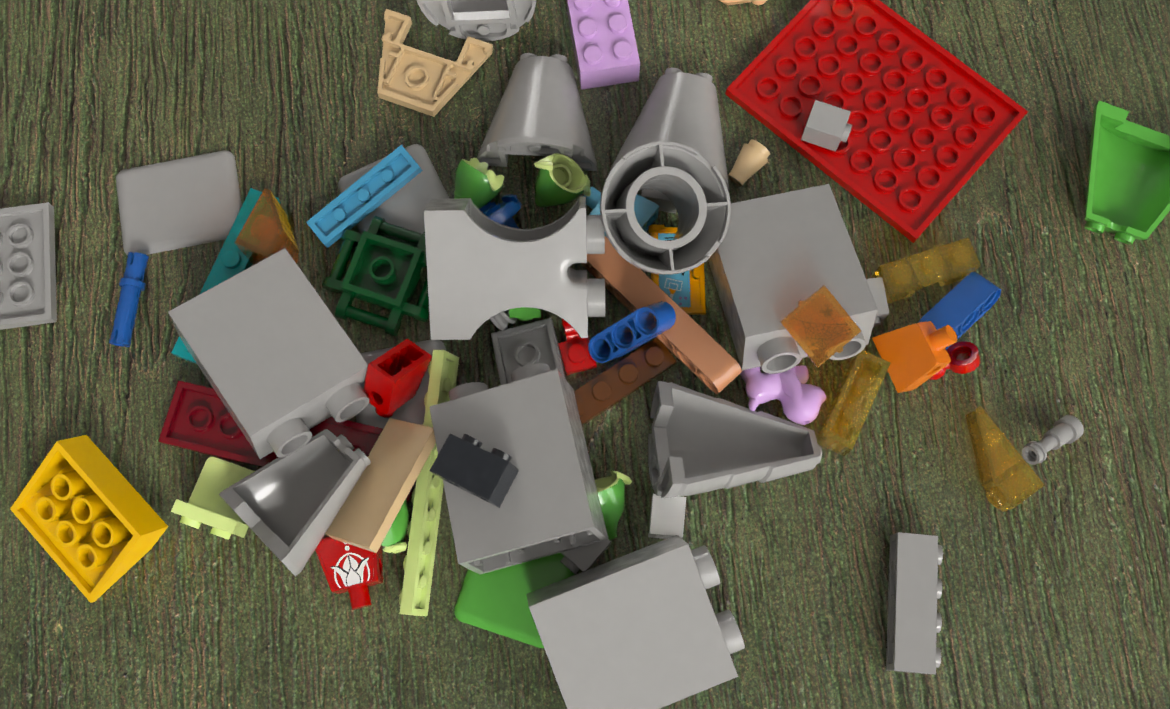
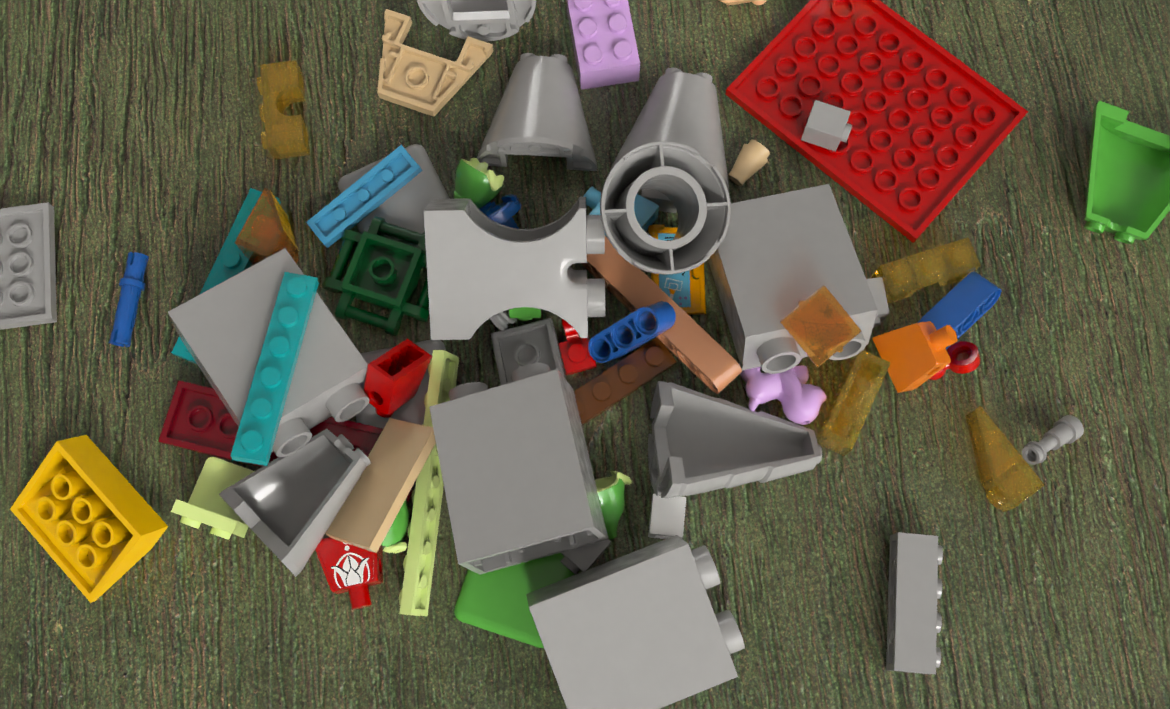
(178, 202): light grey piece -> none
(275, 370): none -> teal plate
(281, 86): none -> clear yellow arch
(475, 469): black brick -> none
(559, 181): hat -> none

